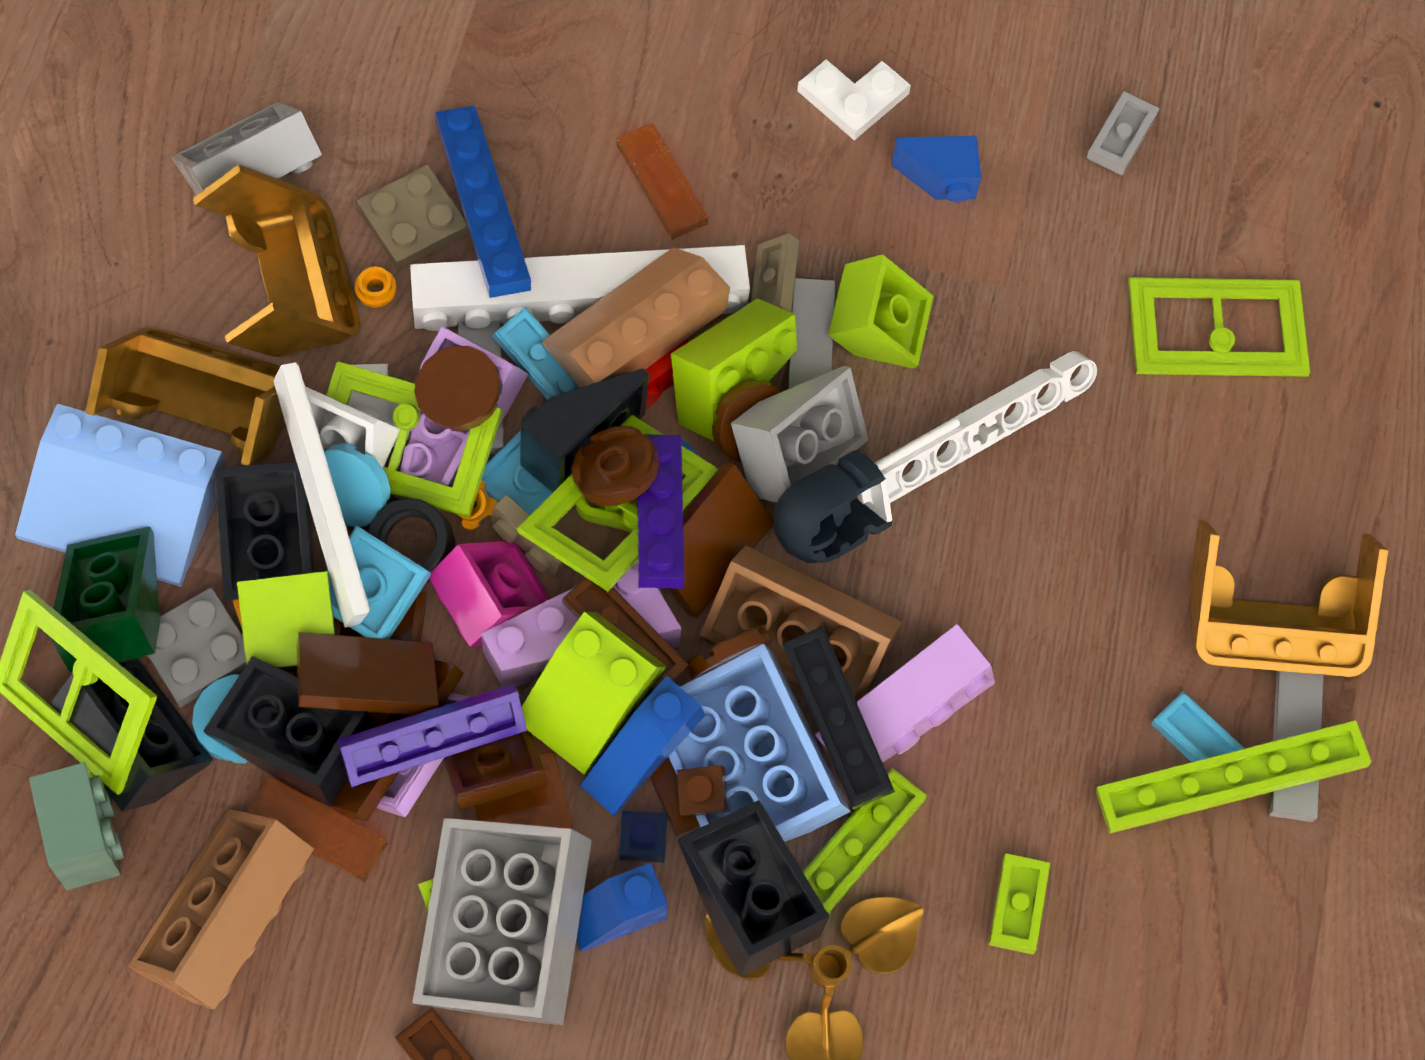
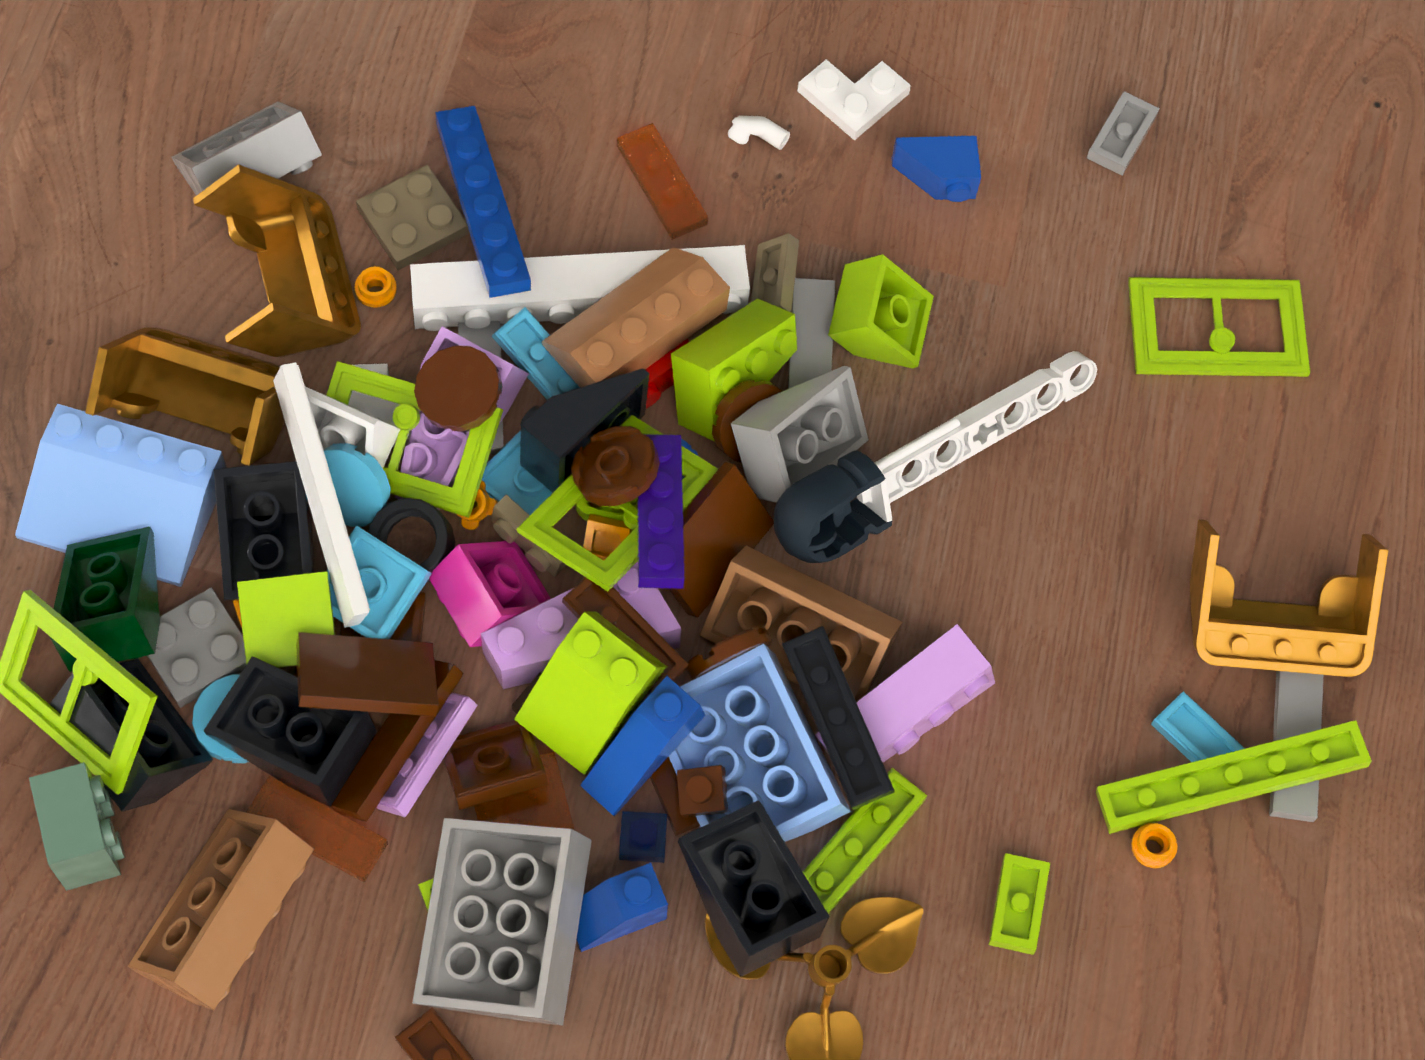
(432, 735): plate -> none
(604, 535): none -> light orange plate
(760, 127): none -> white arm
(1160, 834): none -> light orange plate

